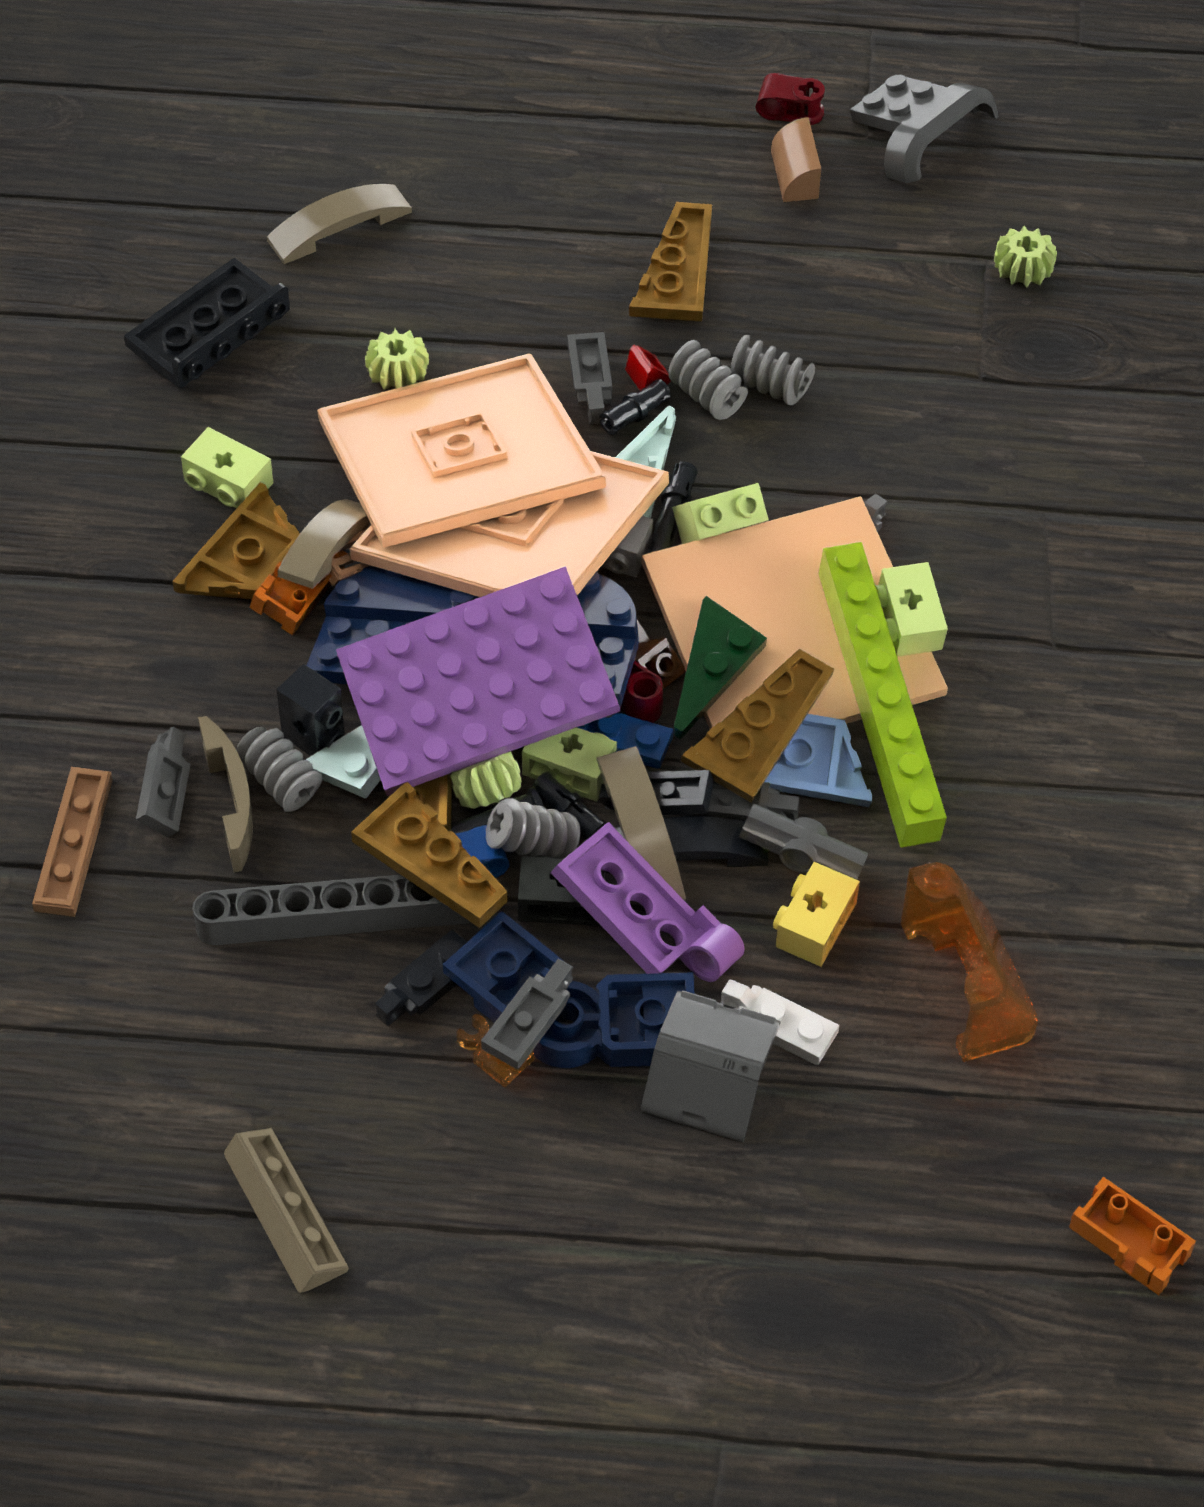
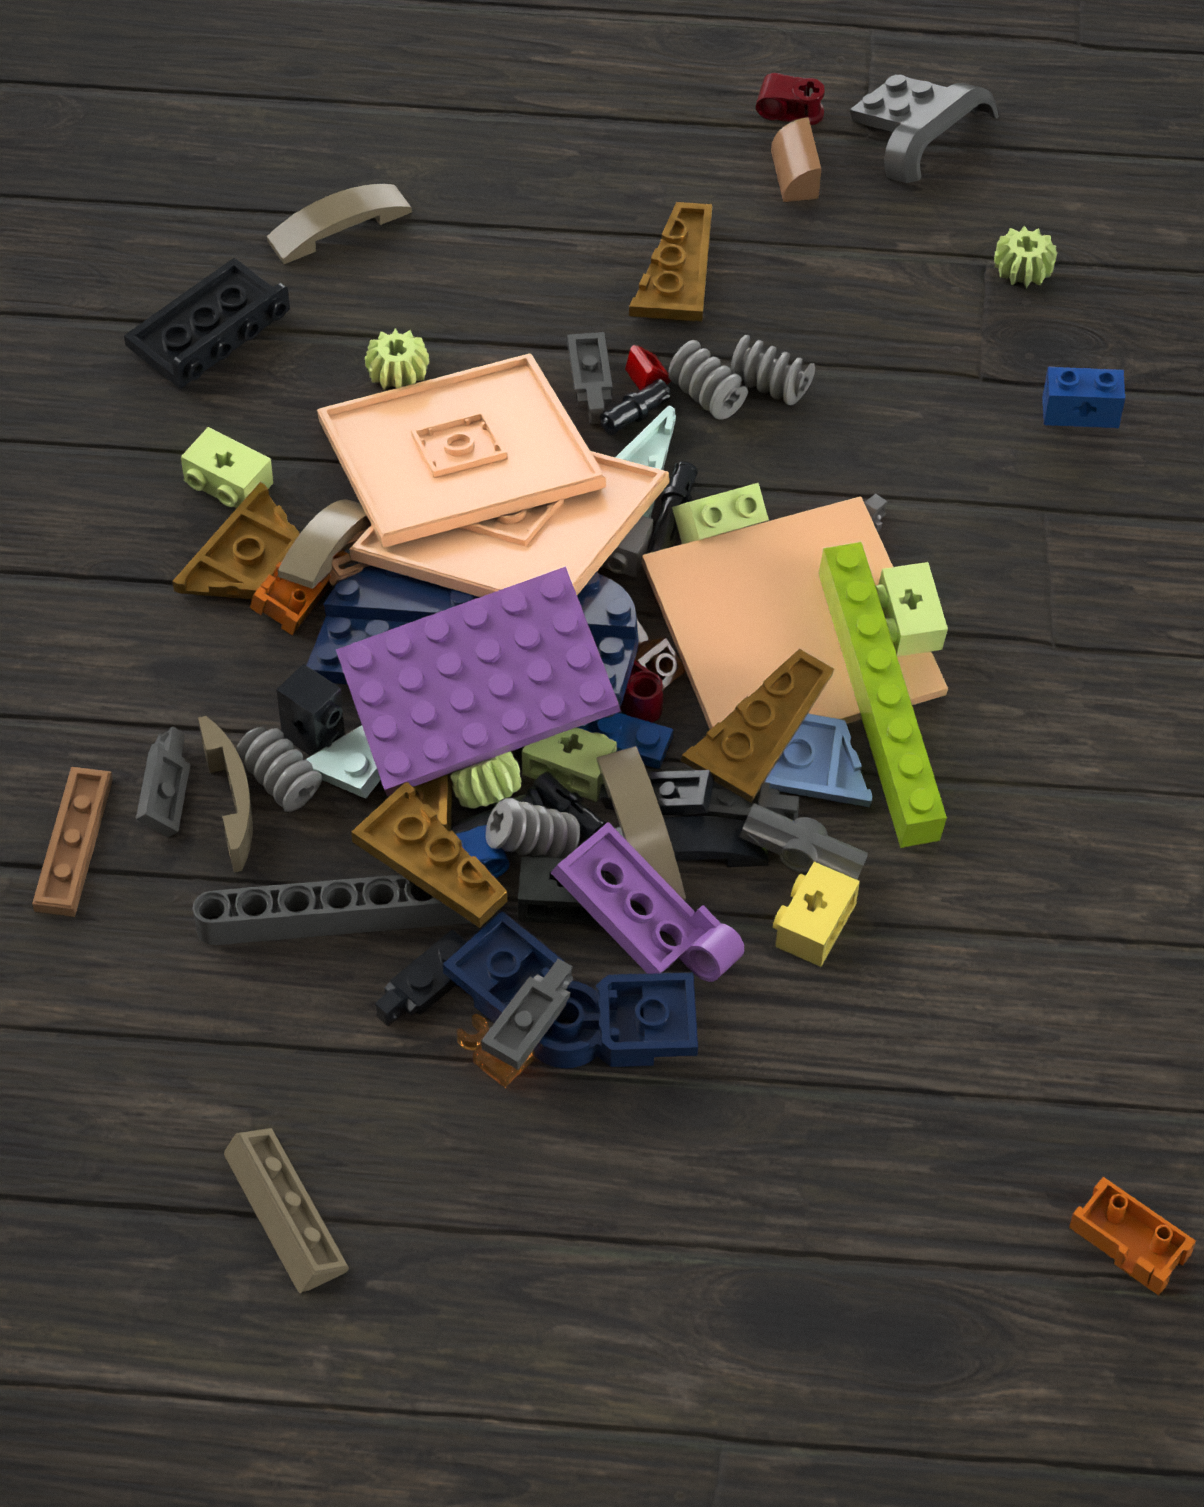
(708, 1065): dark grey piece -> none
(718, 655): dark green wing -> none
(800, 1029): white hinge -> none
(952, 915): clear orange windscreen -> none
(1083, 397): none -> blue brick

